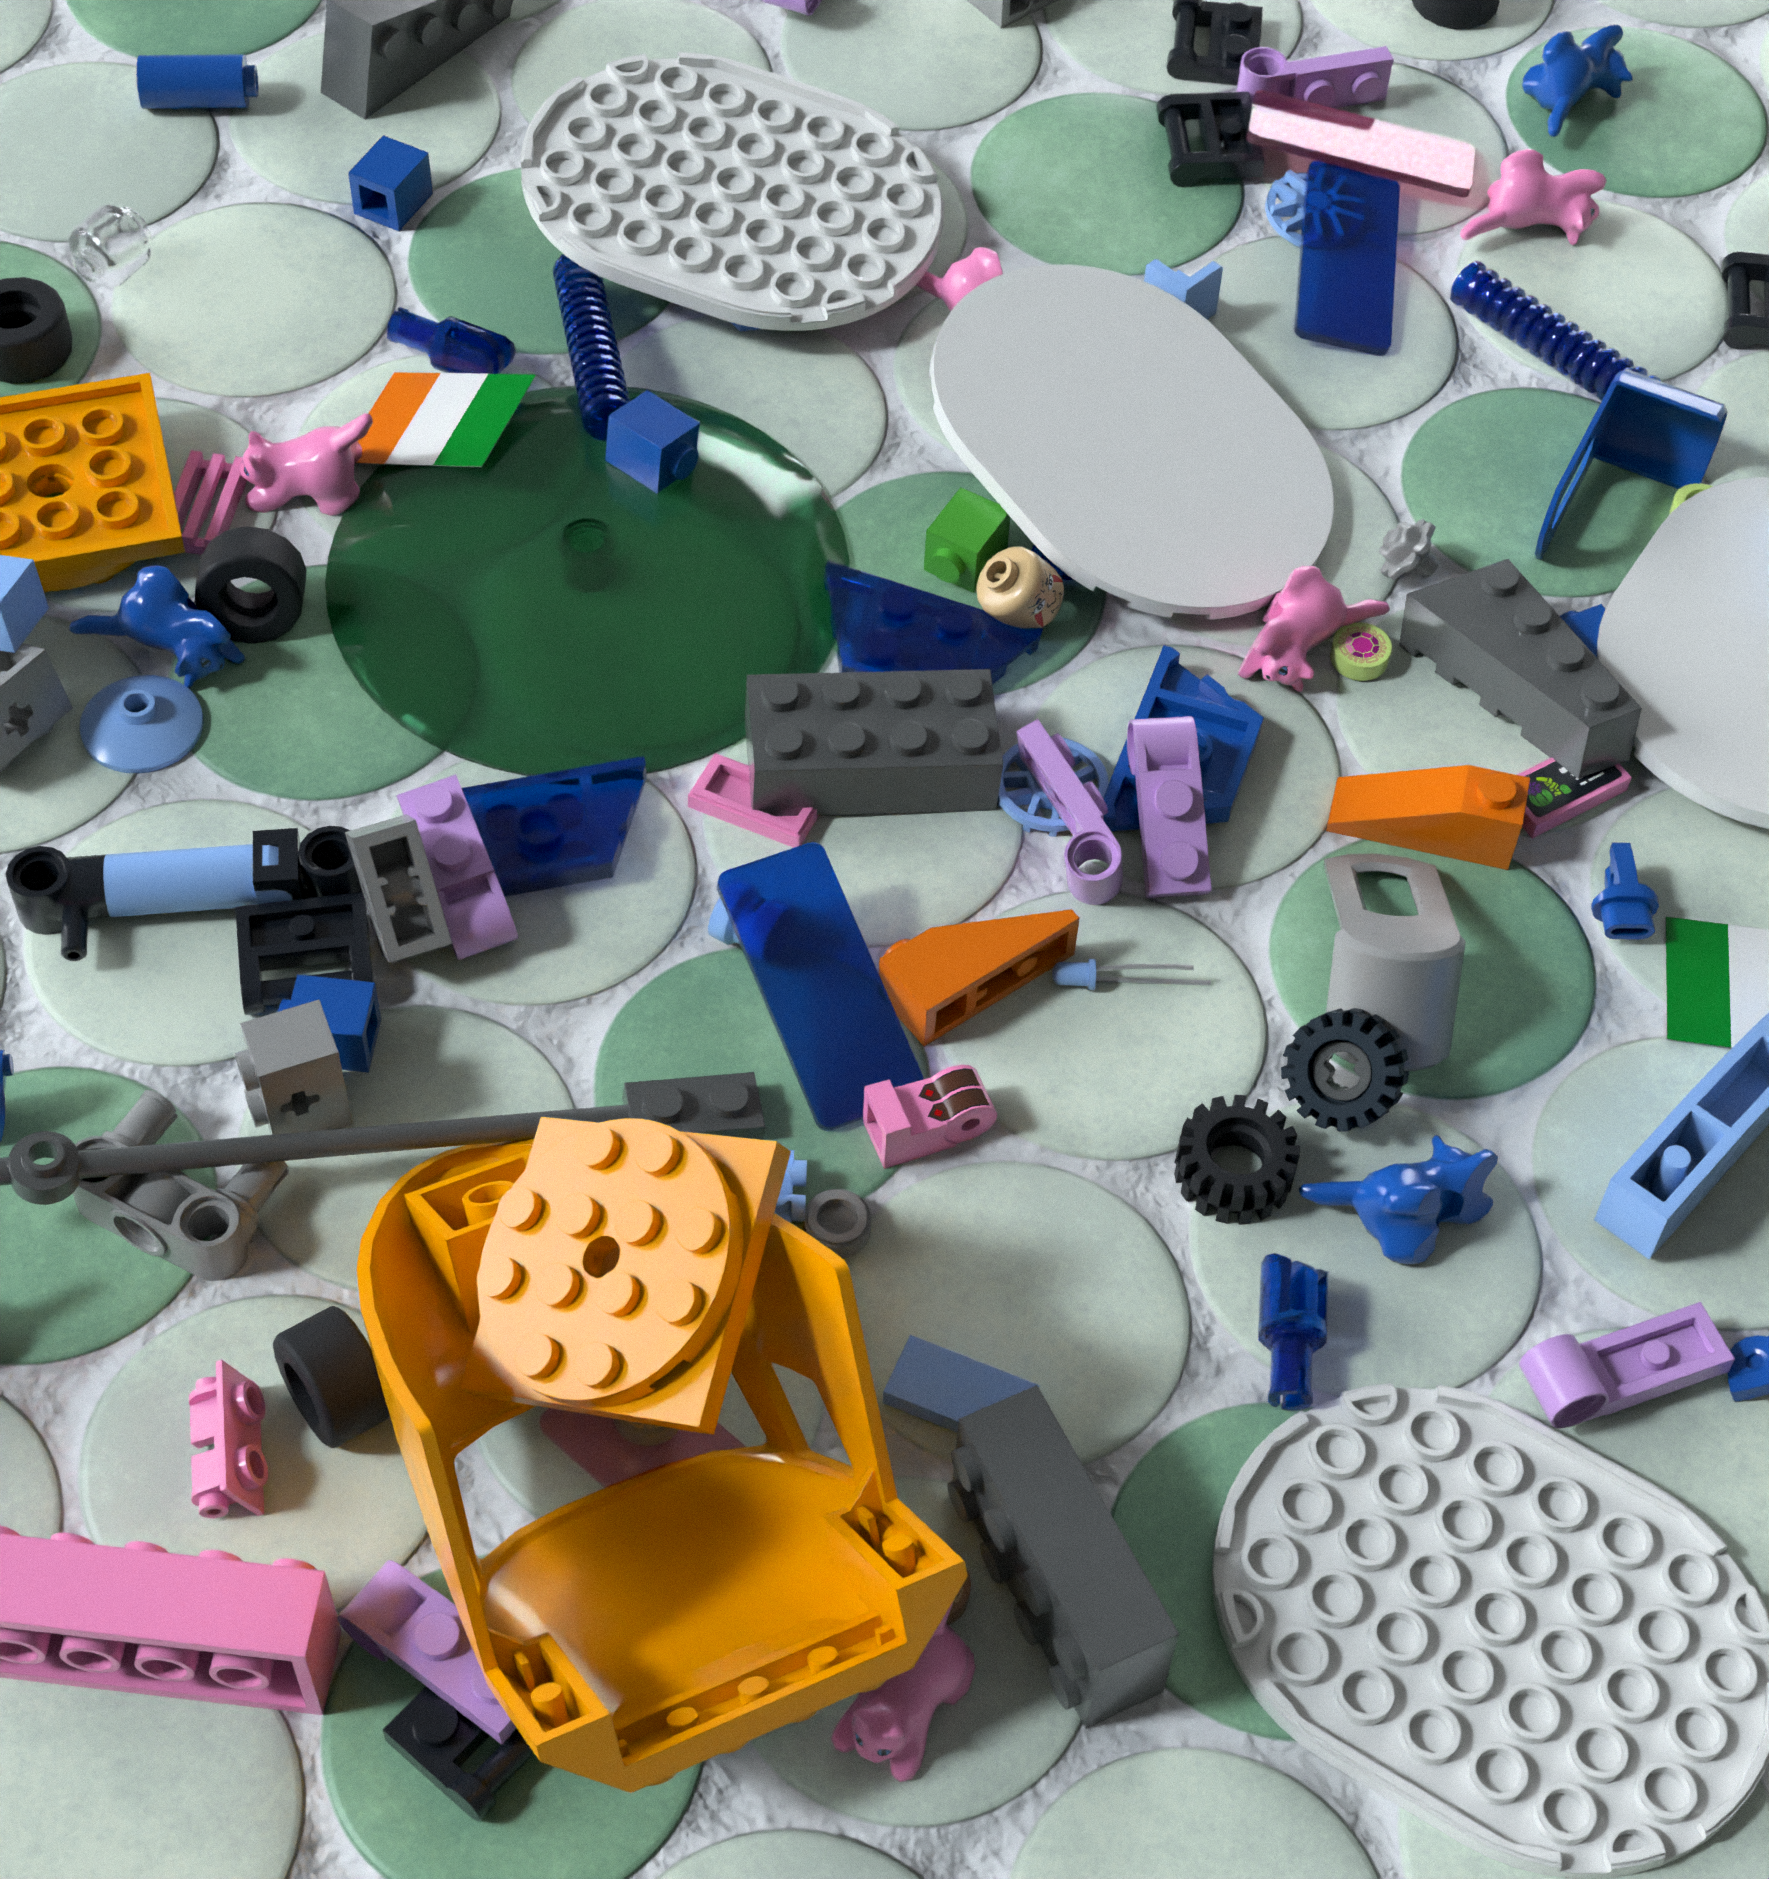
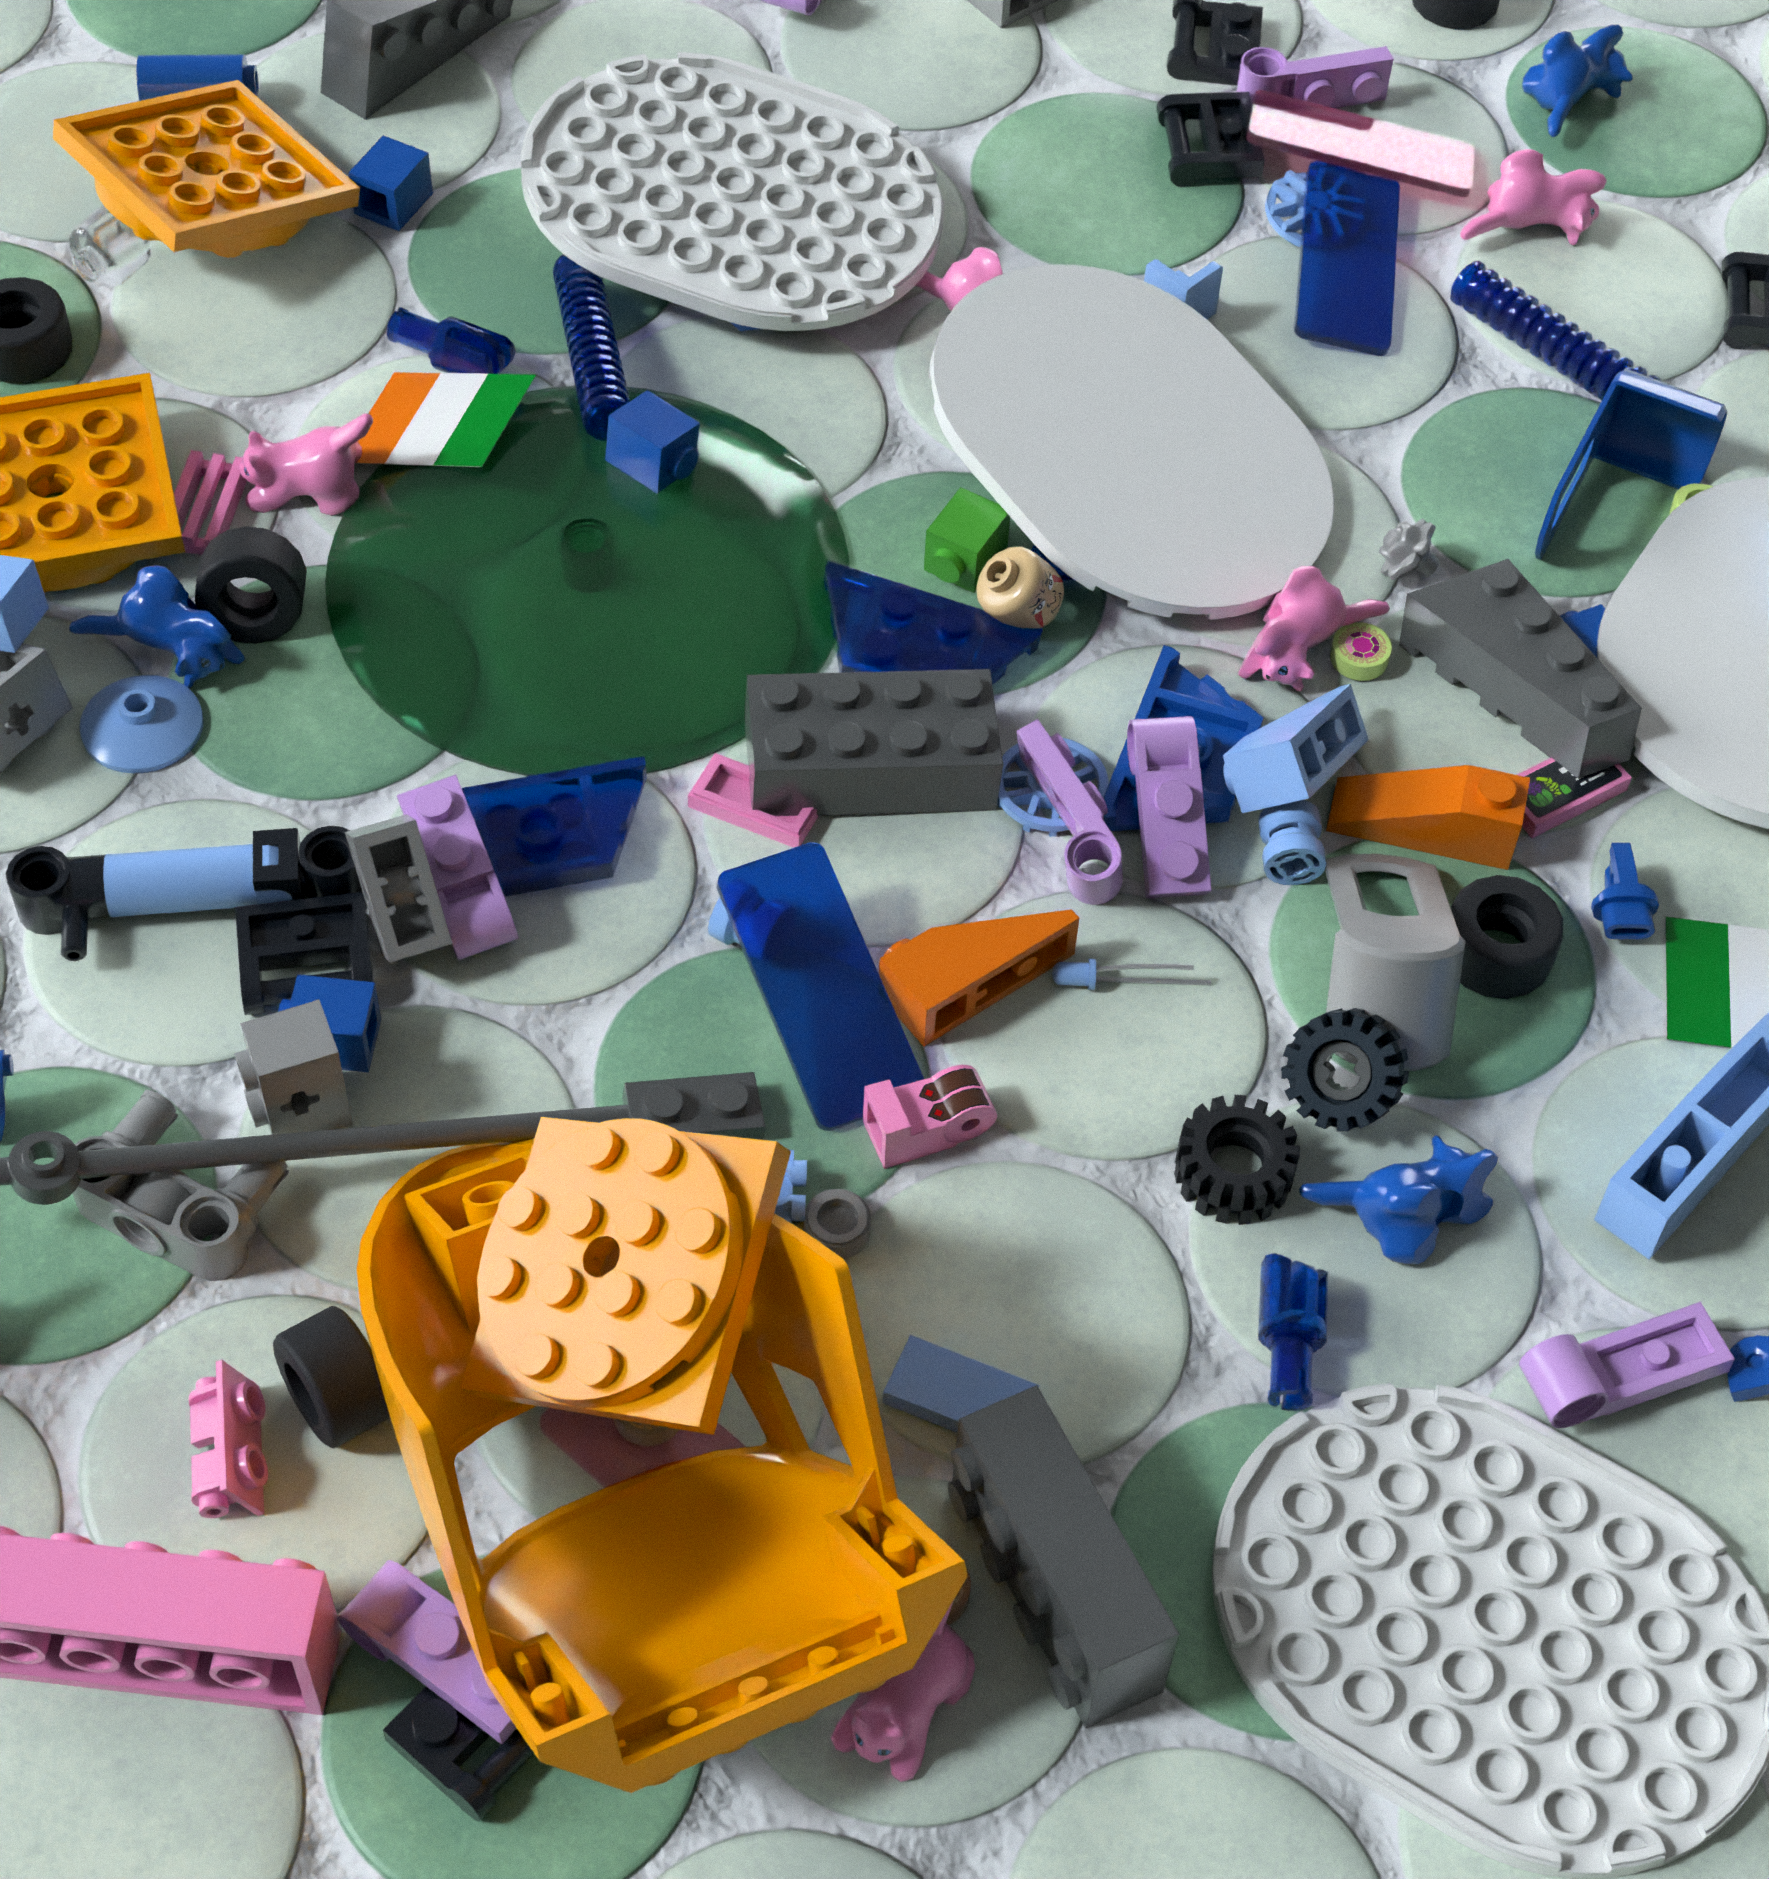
(205, 169): none -> light orange piece
(1292, 843): none -> light blue wheel
(1295, 752): none -> light blue slope
(1519, 910): none -> black tyre

